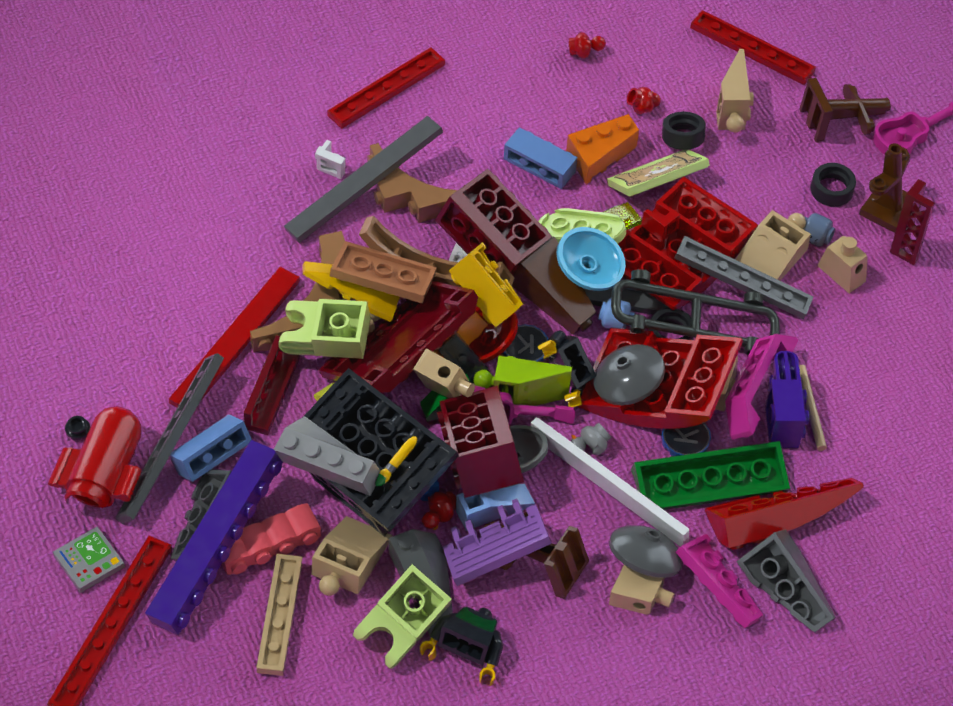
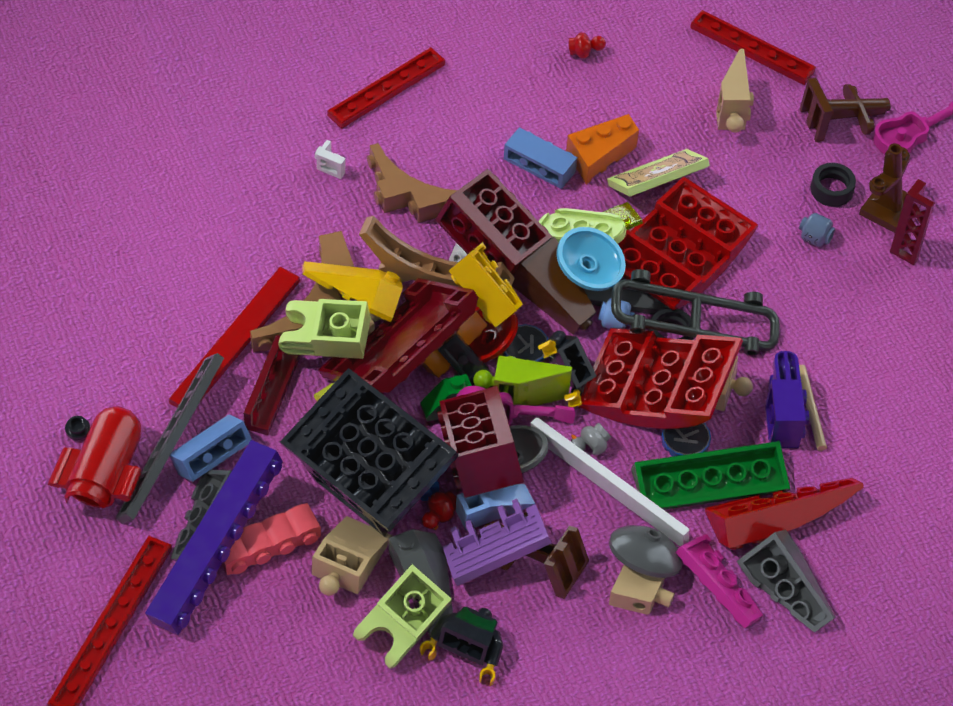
(88, 559): light grey tile -> none
(279, 615): tan plate -> none
(317, 452): light grey wedge -> none
(363, 179): dark grey tile -> none
(383, 272): nougat plate -> none
(385, 474): yellow piece -> none
(442, 376): tan torso -> none
(629, 374): dark grey dish -> none
(643, 99): red animal -> none
(660, 225): red panel -> none
(686, 121): black tyre -> none
(740, 413): dark pink slope -> none
(743, 277): dark grey plate -> none
(776, 244): tan slope -> none
(845, 263): tan torso -> none

